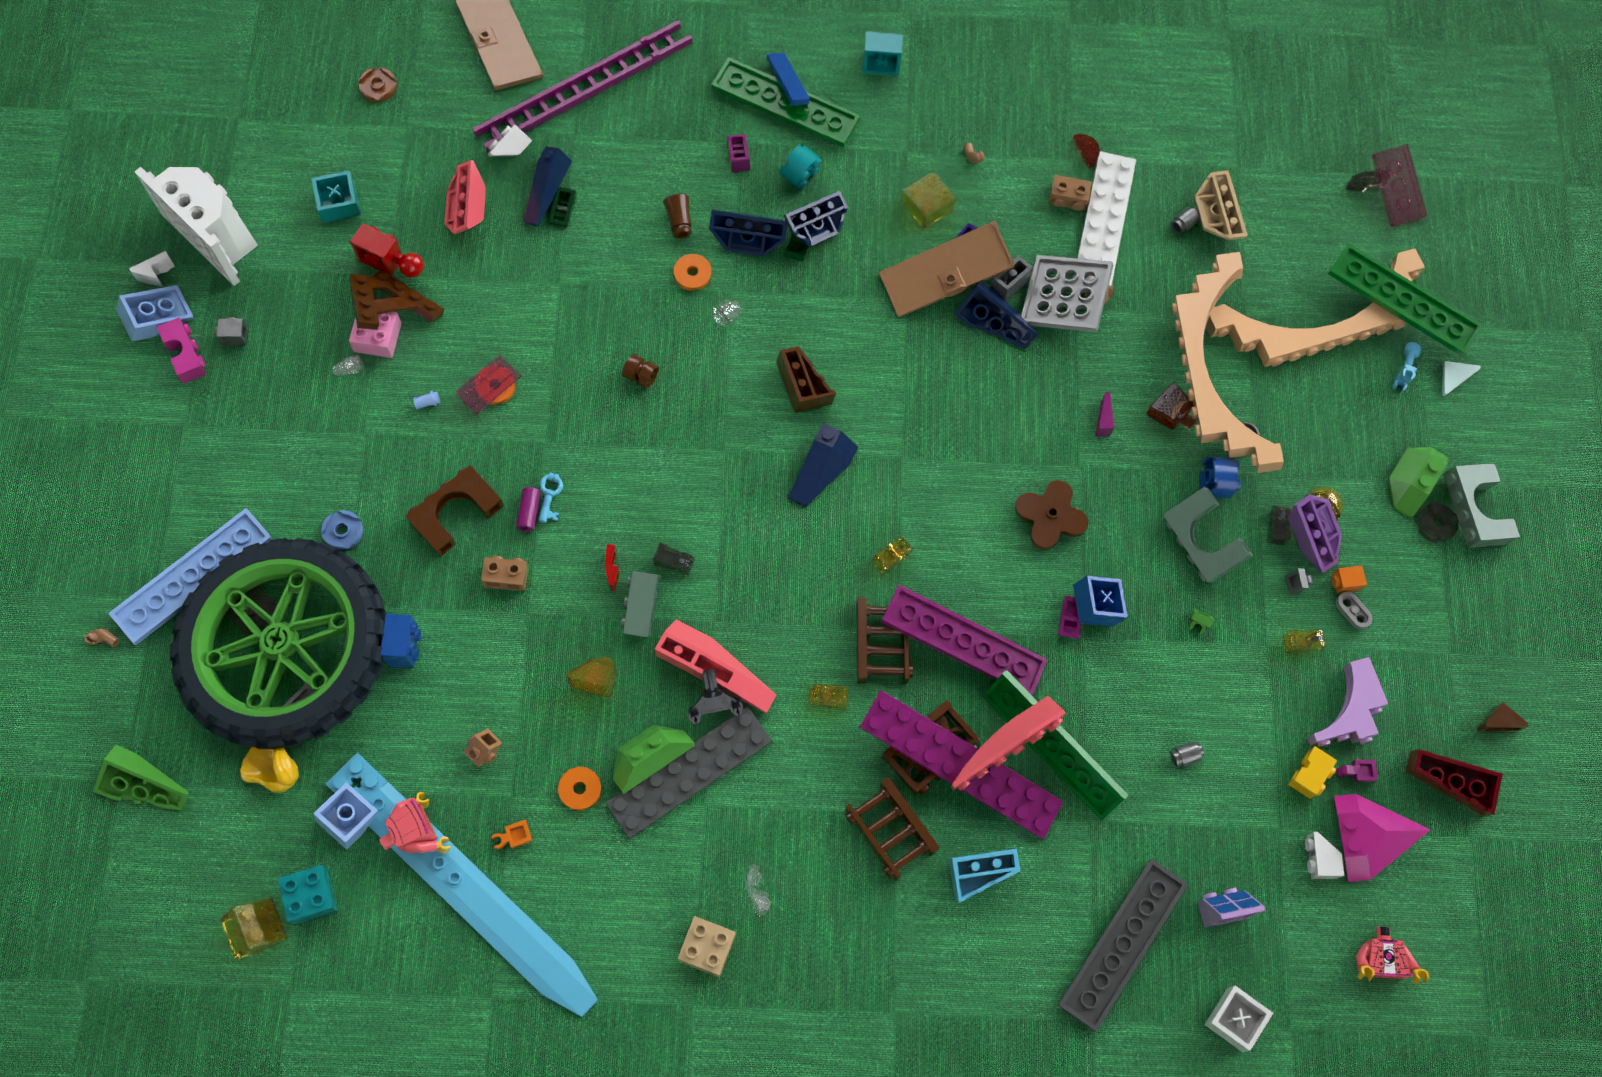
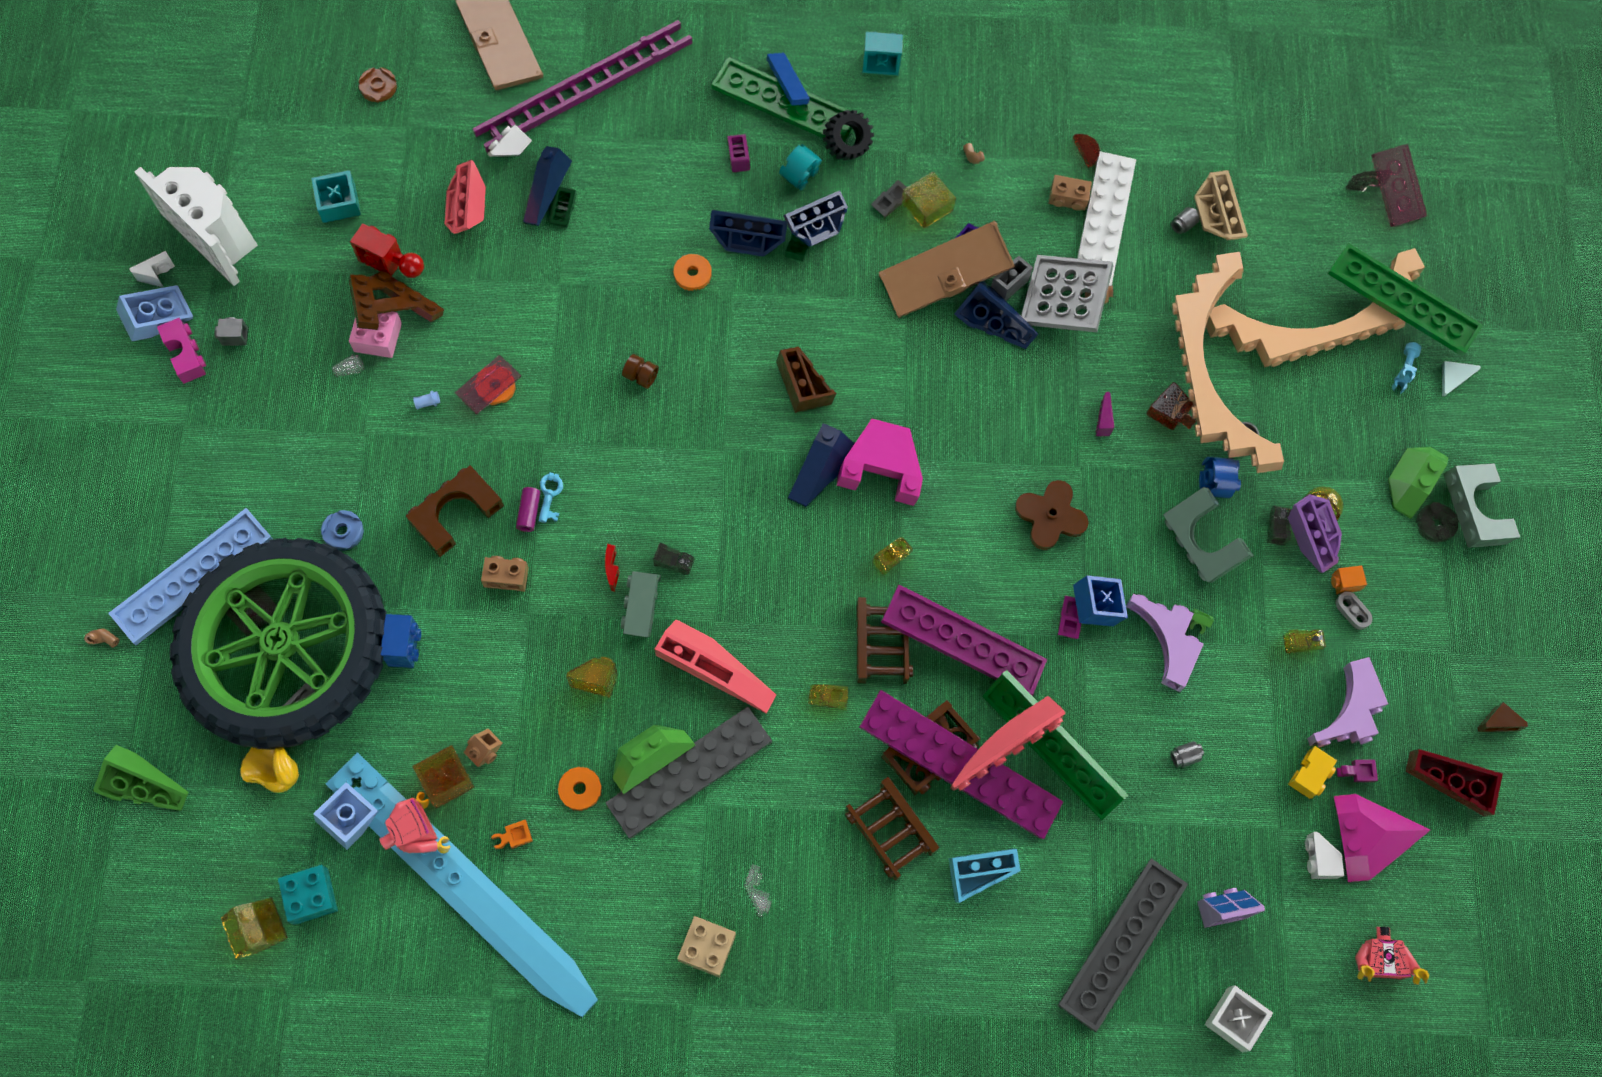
(443, 776): none -> clear orange brick
(679, 215): reddish brown plant -> none
(713, 699): black axle -> none
(726, 312): clear head -> none
(861, 129): none -> black tyre
(888, 452): none -> dark pink wedge
(889, 200): none -> dark grey slope
(1170, 627): none -> lavender arch
(1298, 581): dark grey tile -> none

